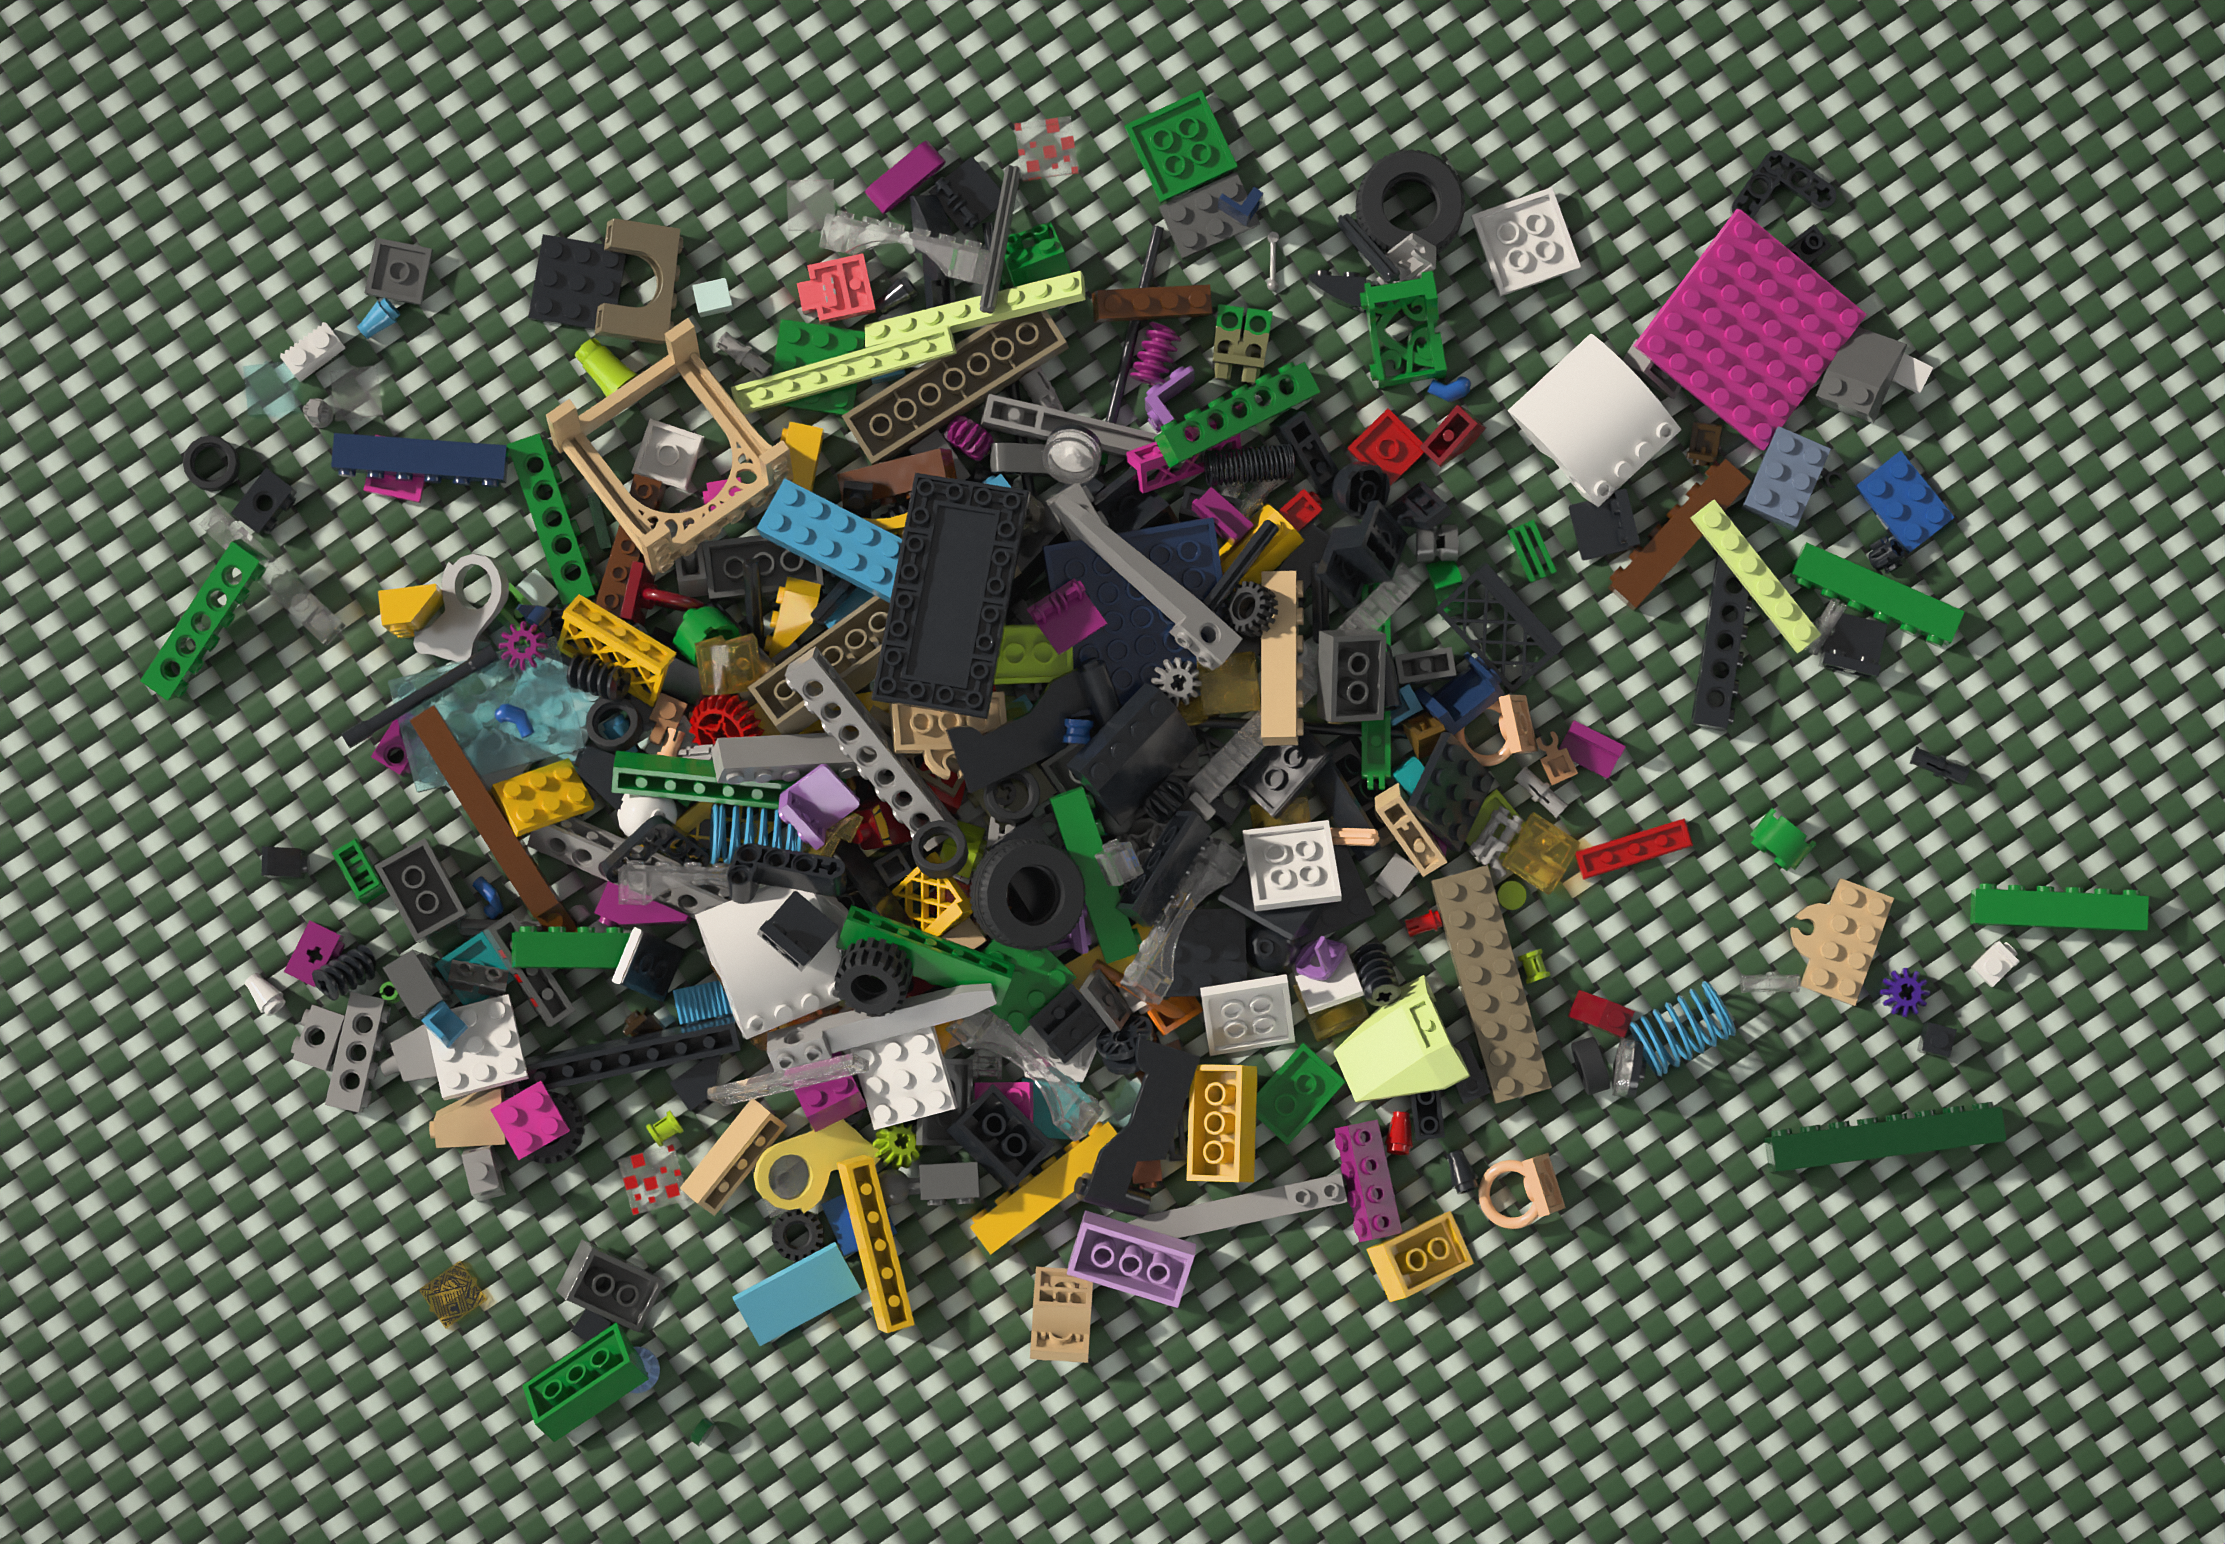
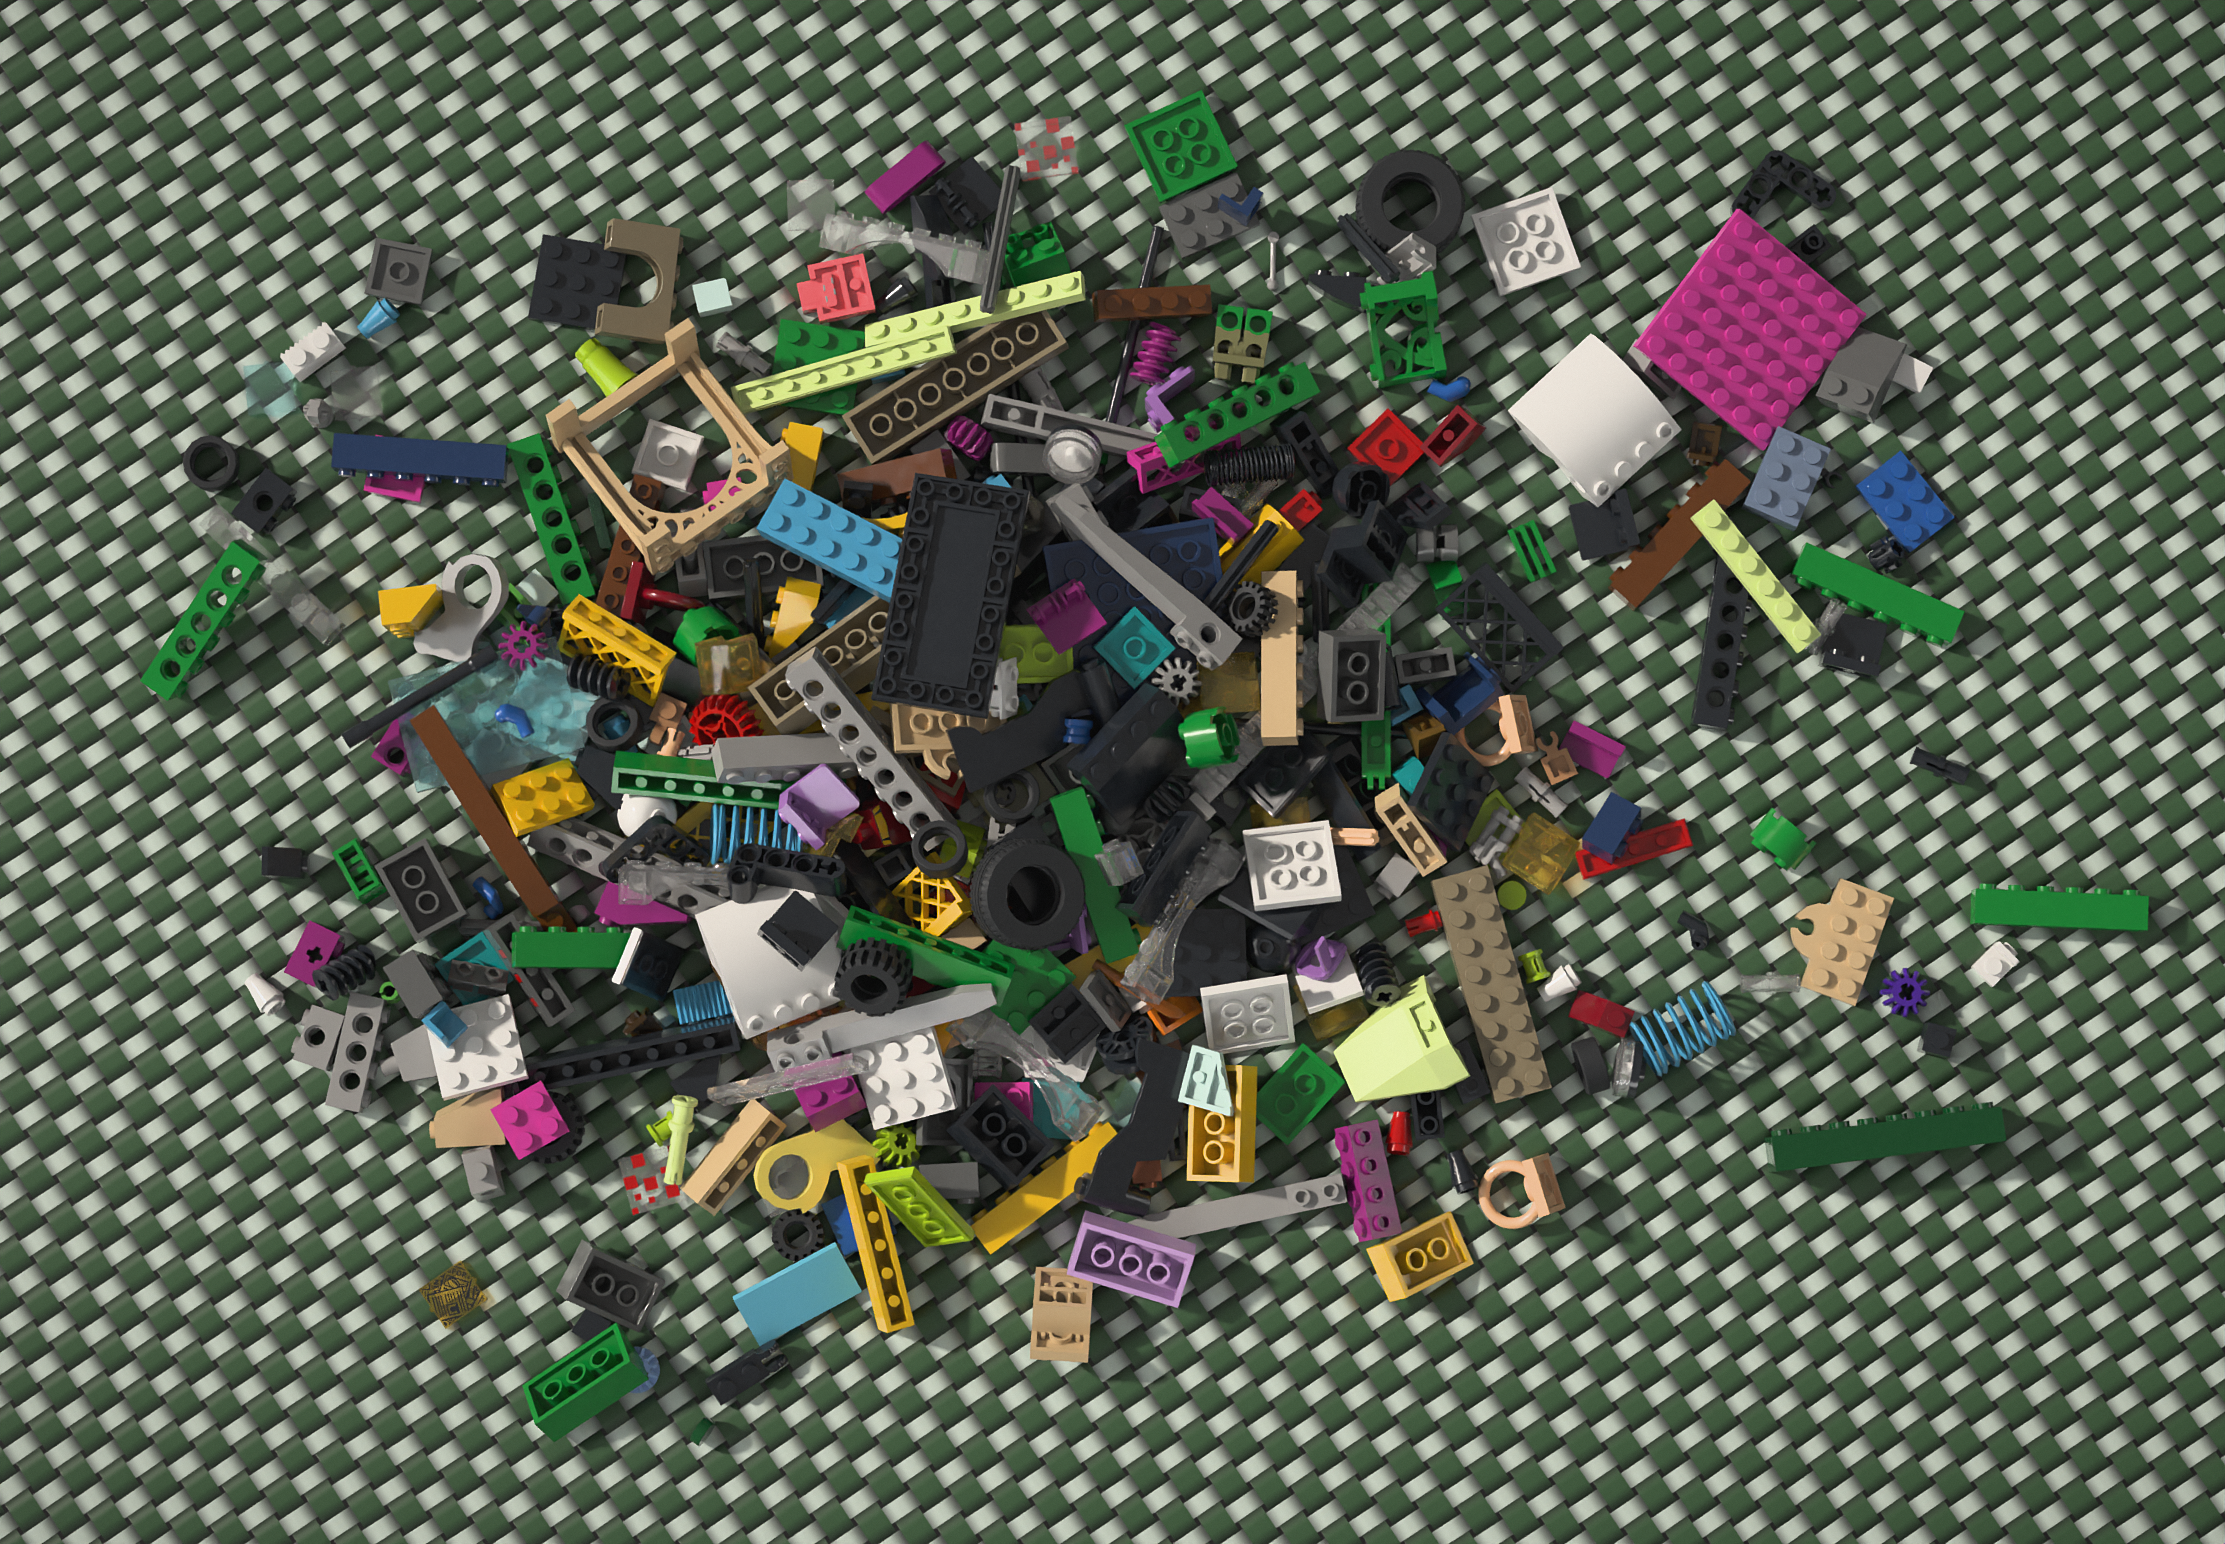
(681, 1126): none -> yellowish green pin
(745, 1372): none -> black hinge
(919, 1206): none -> lime tile
(1005, 699): none -> white hinge
(1134, 647): none -> teal plate
(1206, 1081): none -> light aqua wing
(1210, 738): none -> green brick
(1559, 983): none -> white cone
(1612, 828): none -> dark blue brick
(1697, 928): none -> black arm

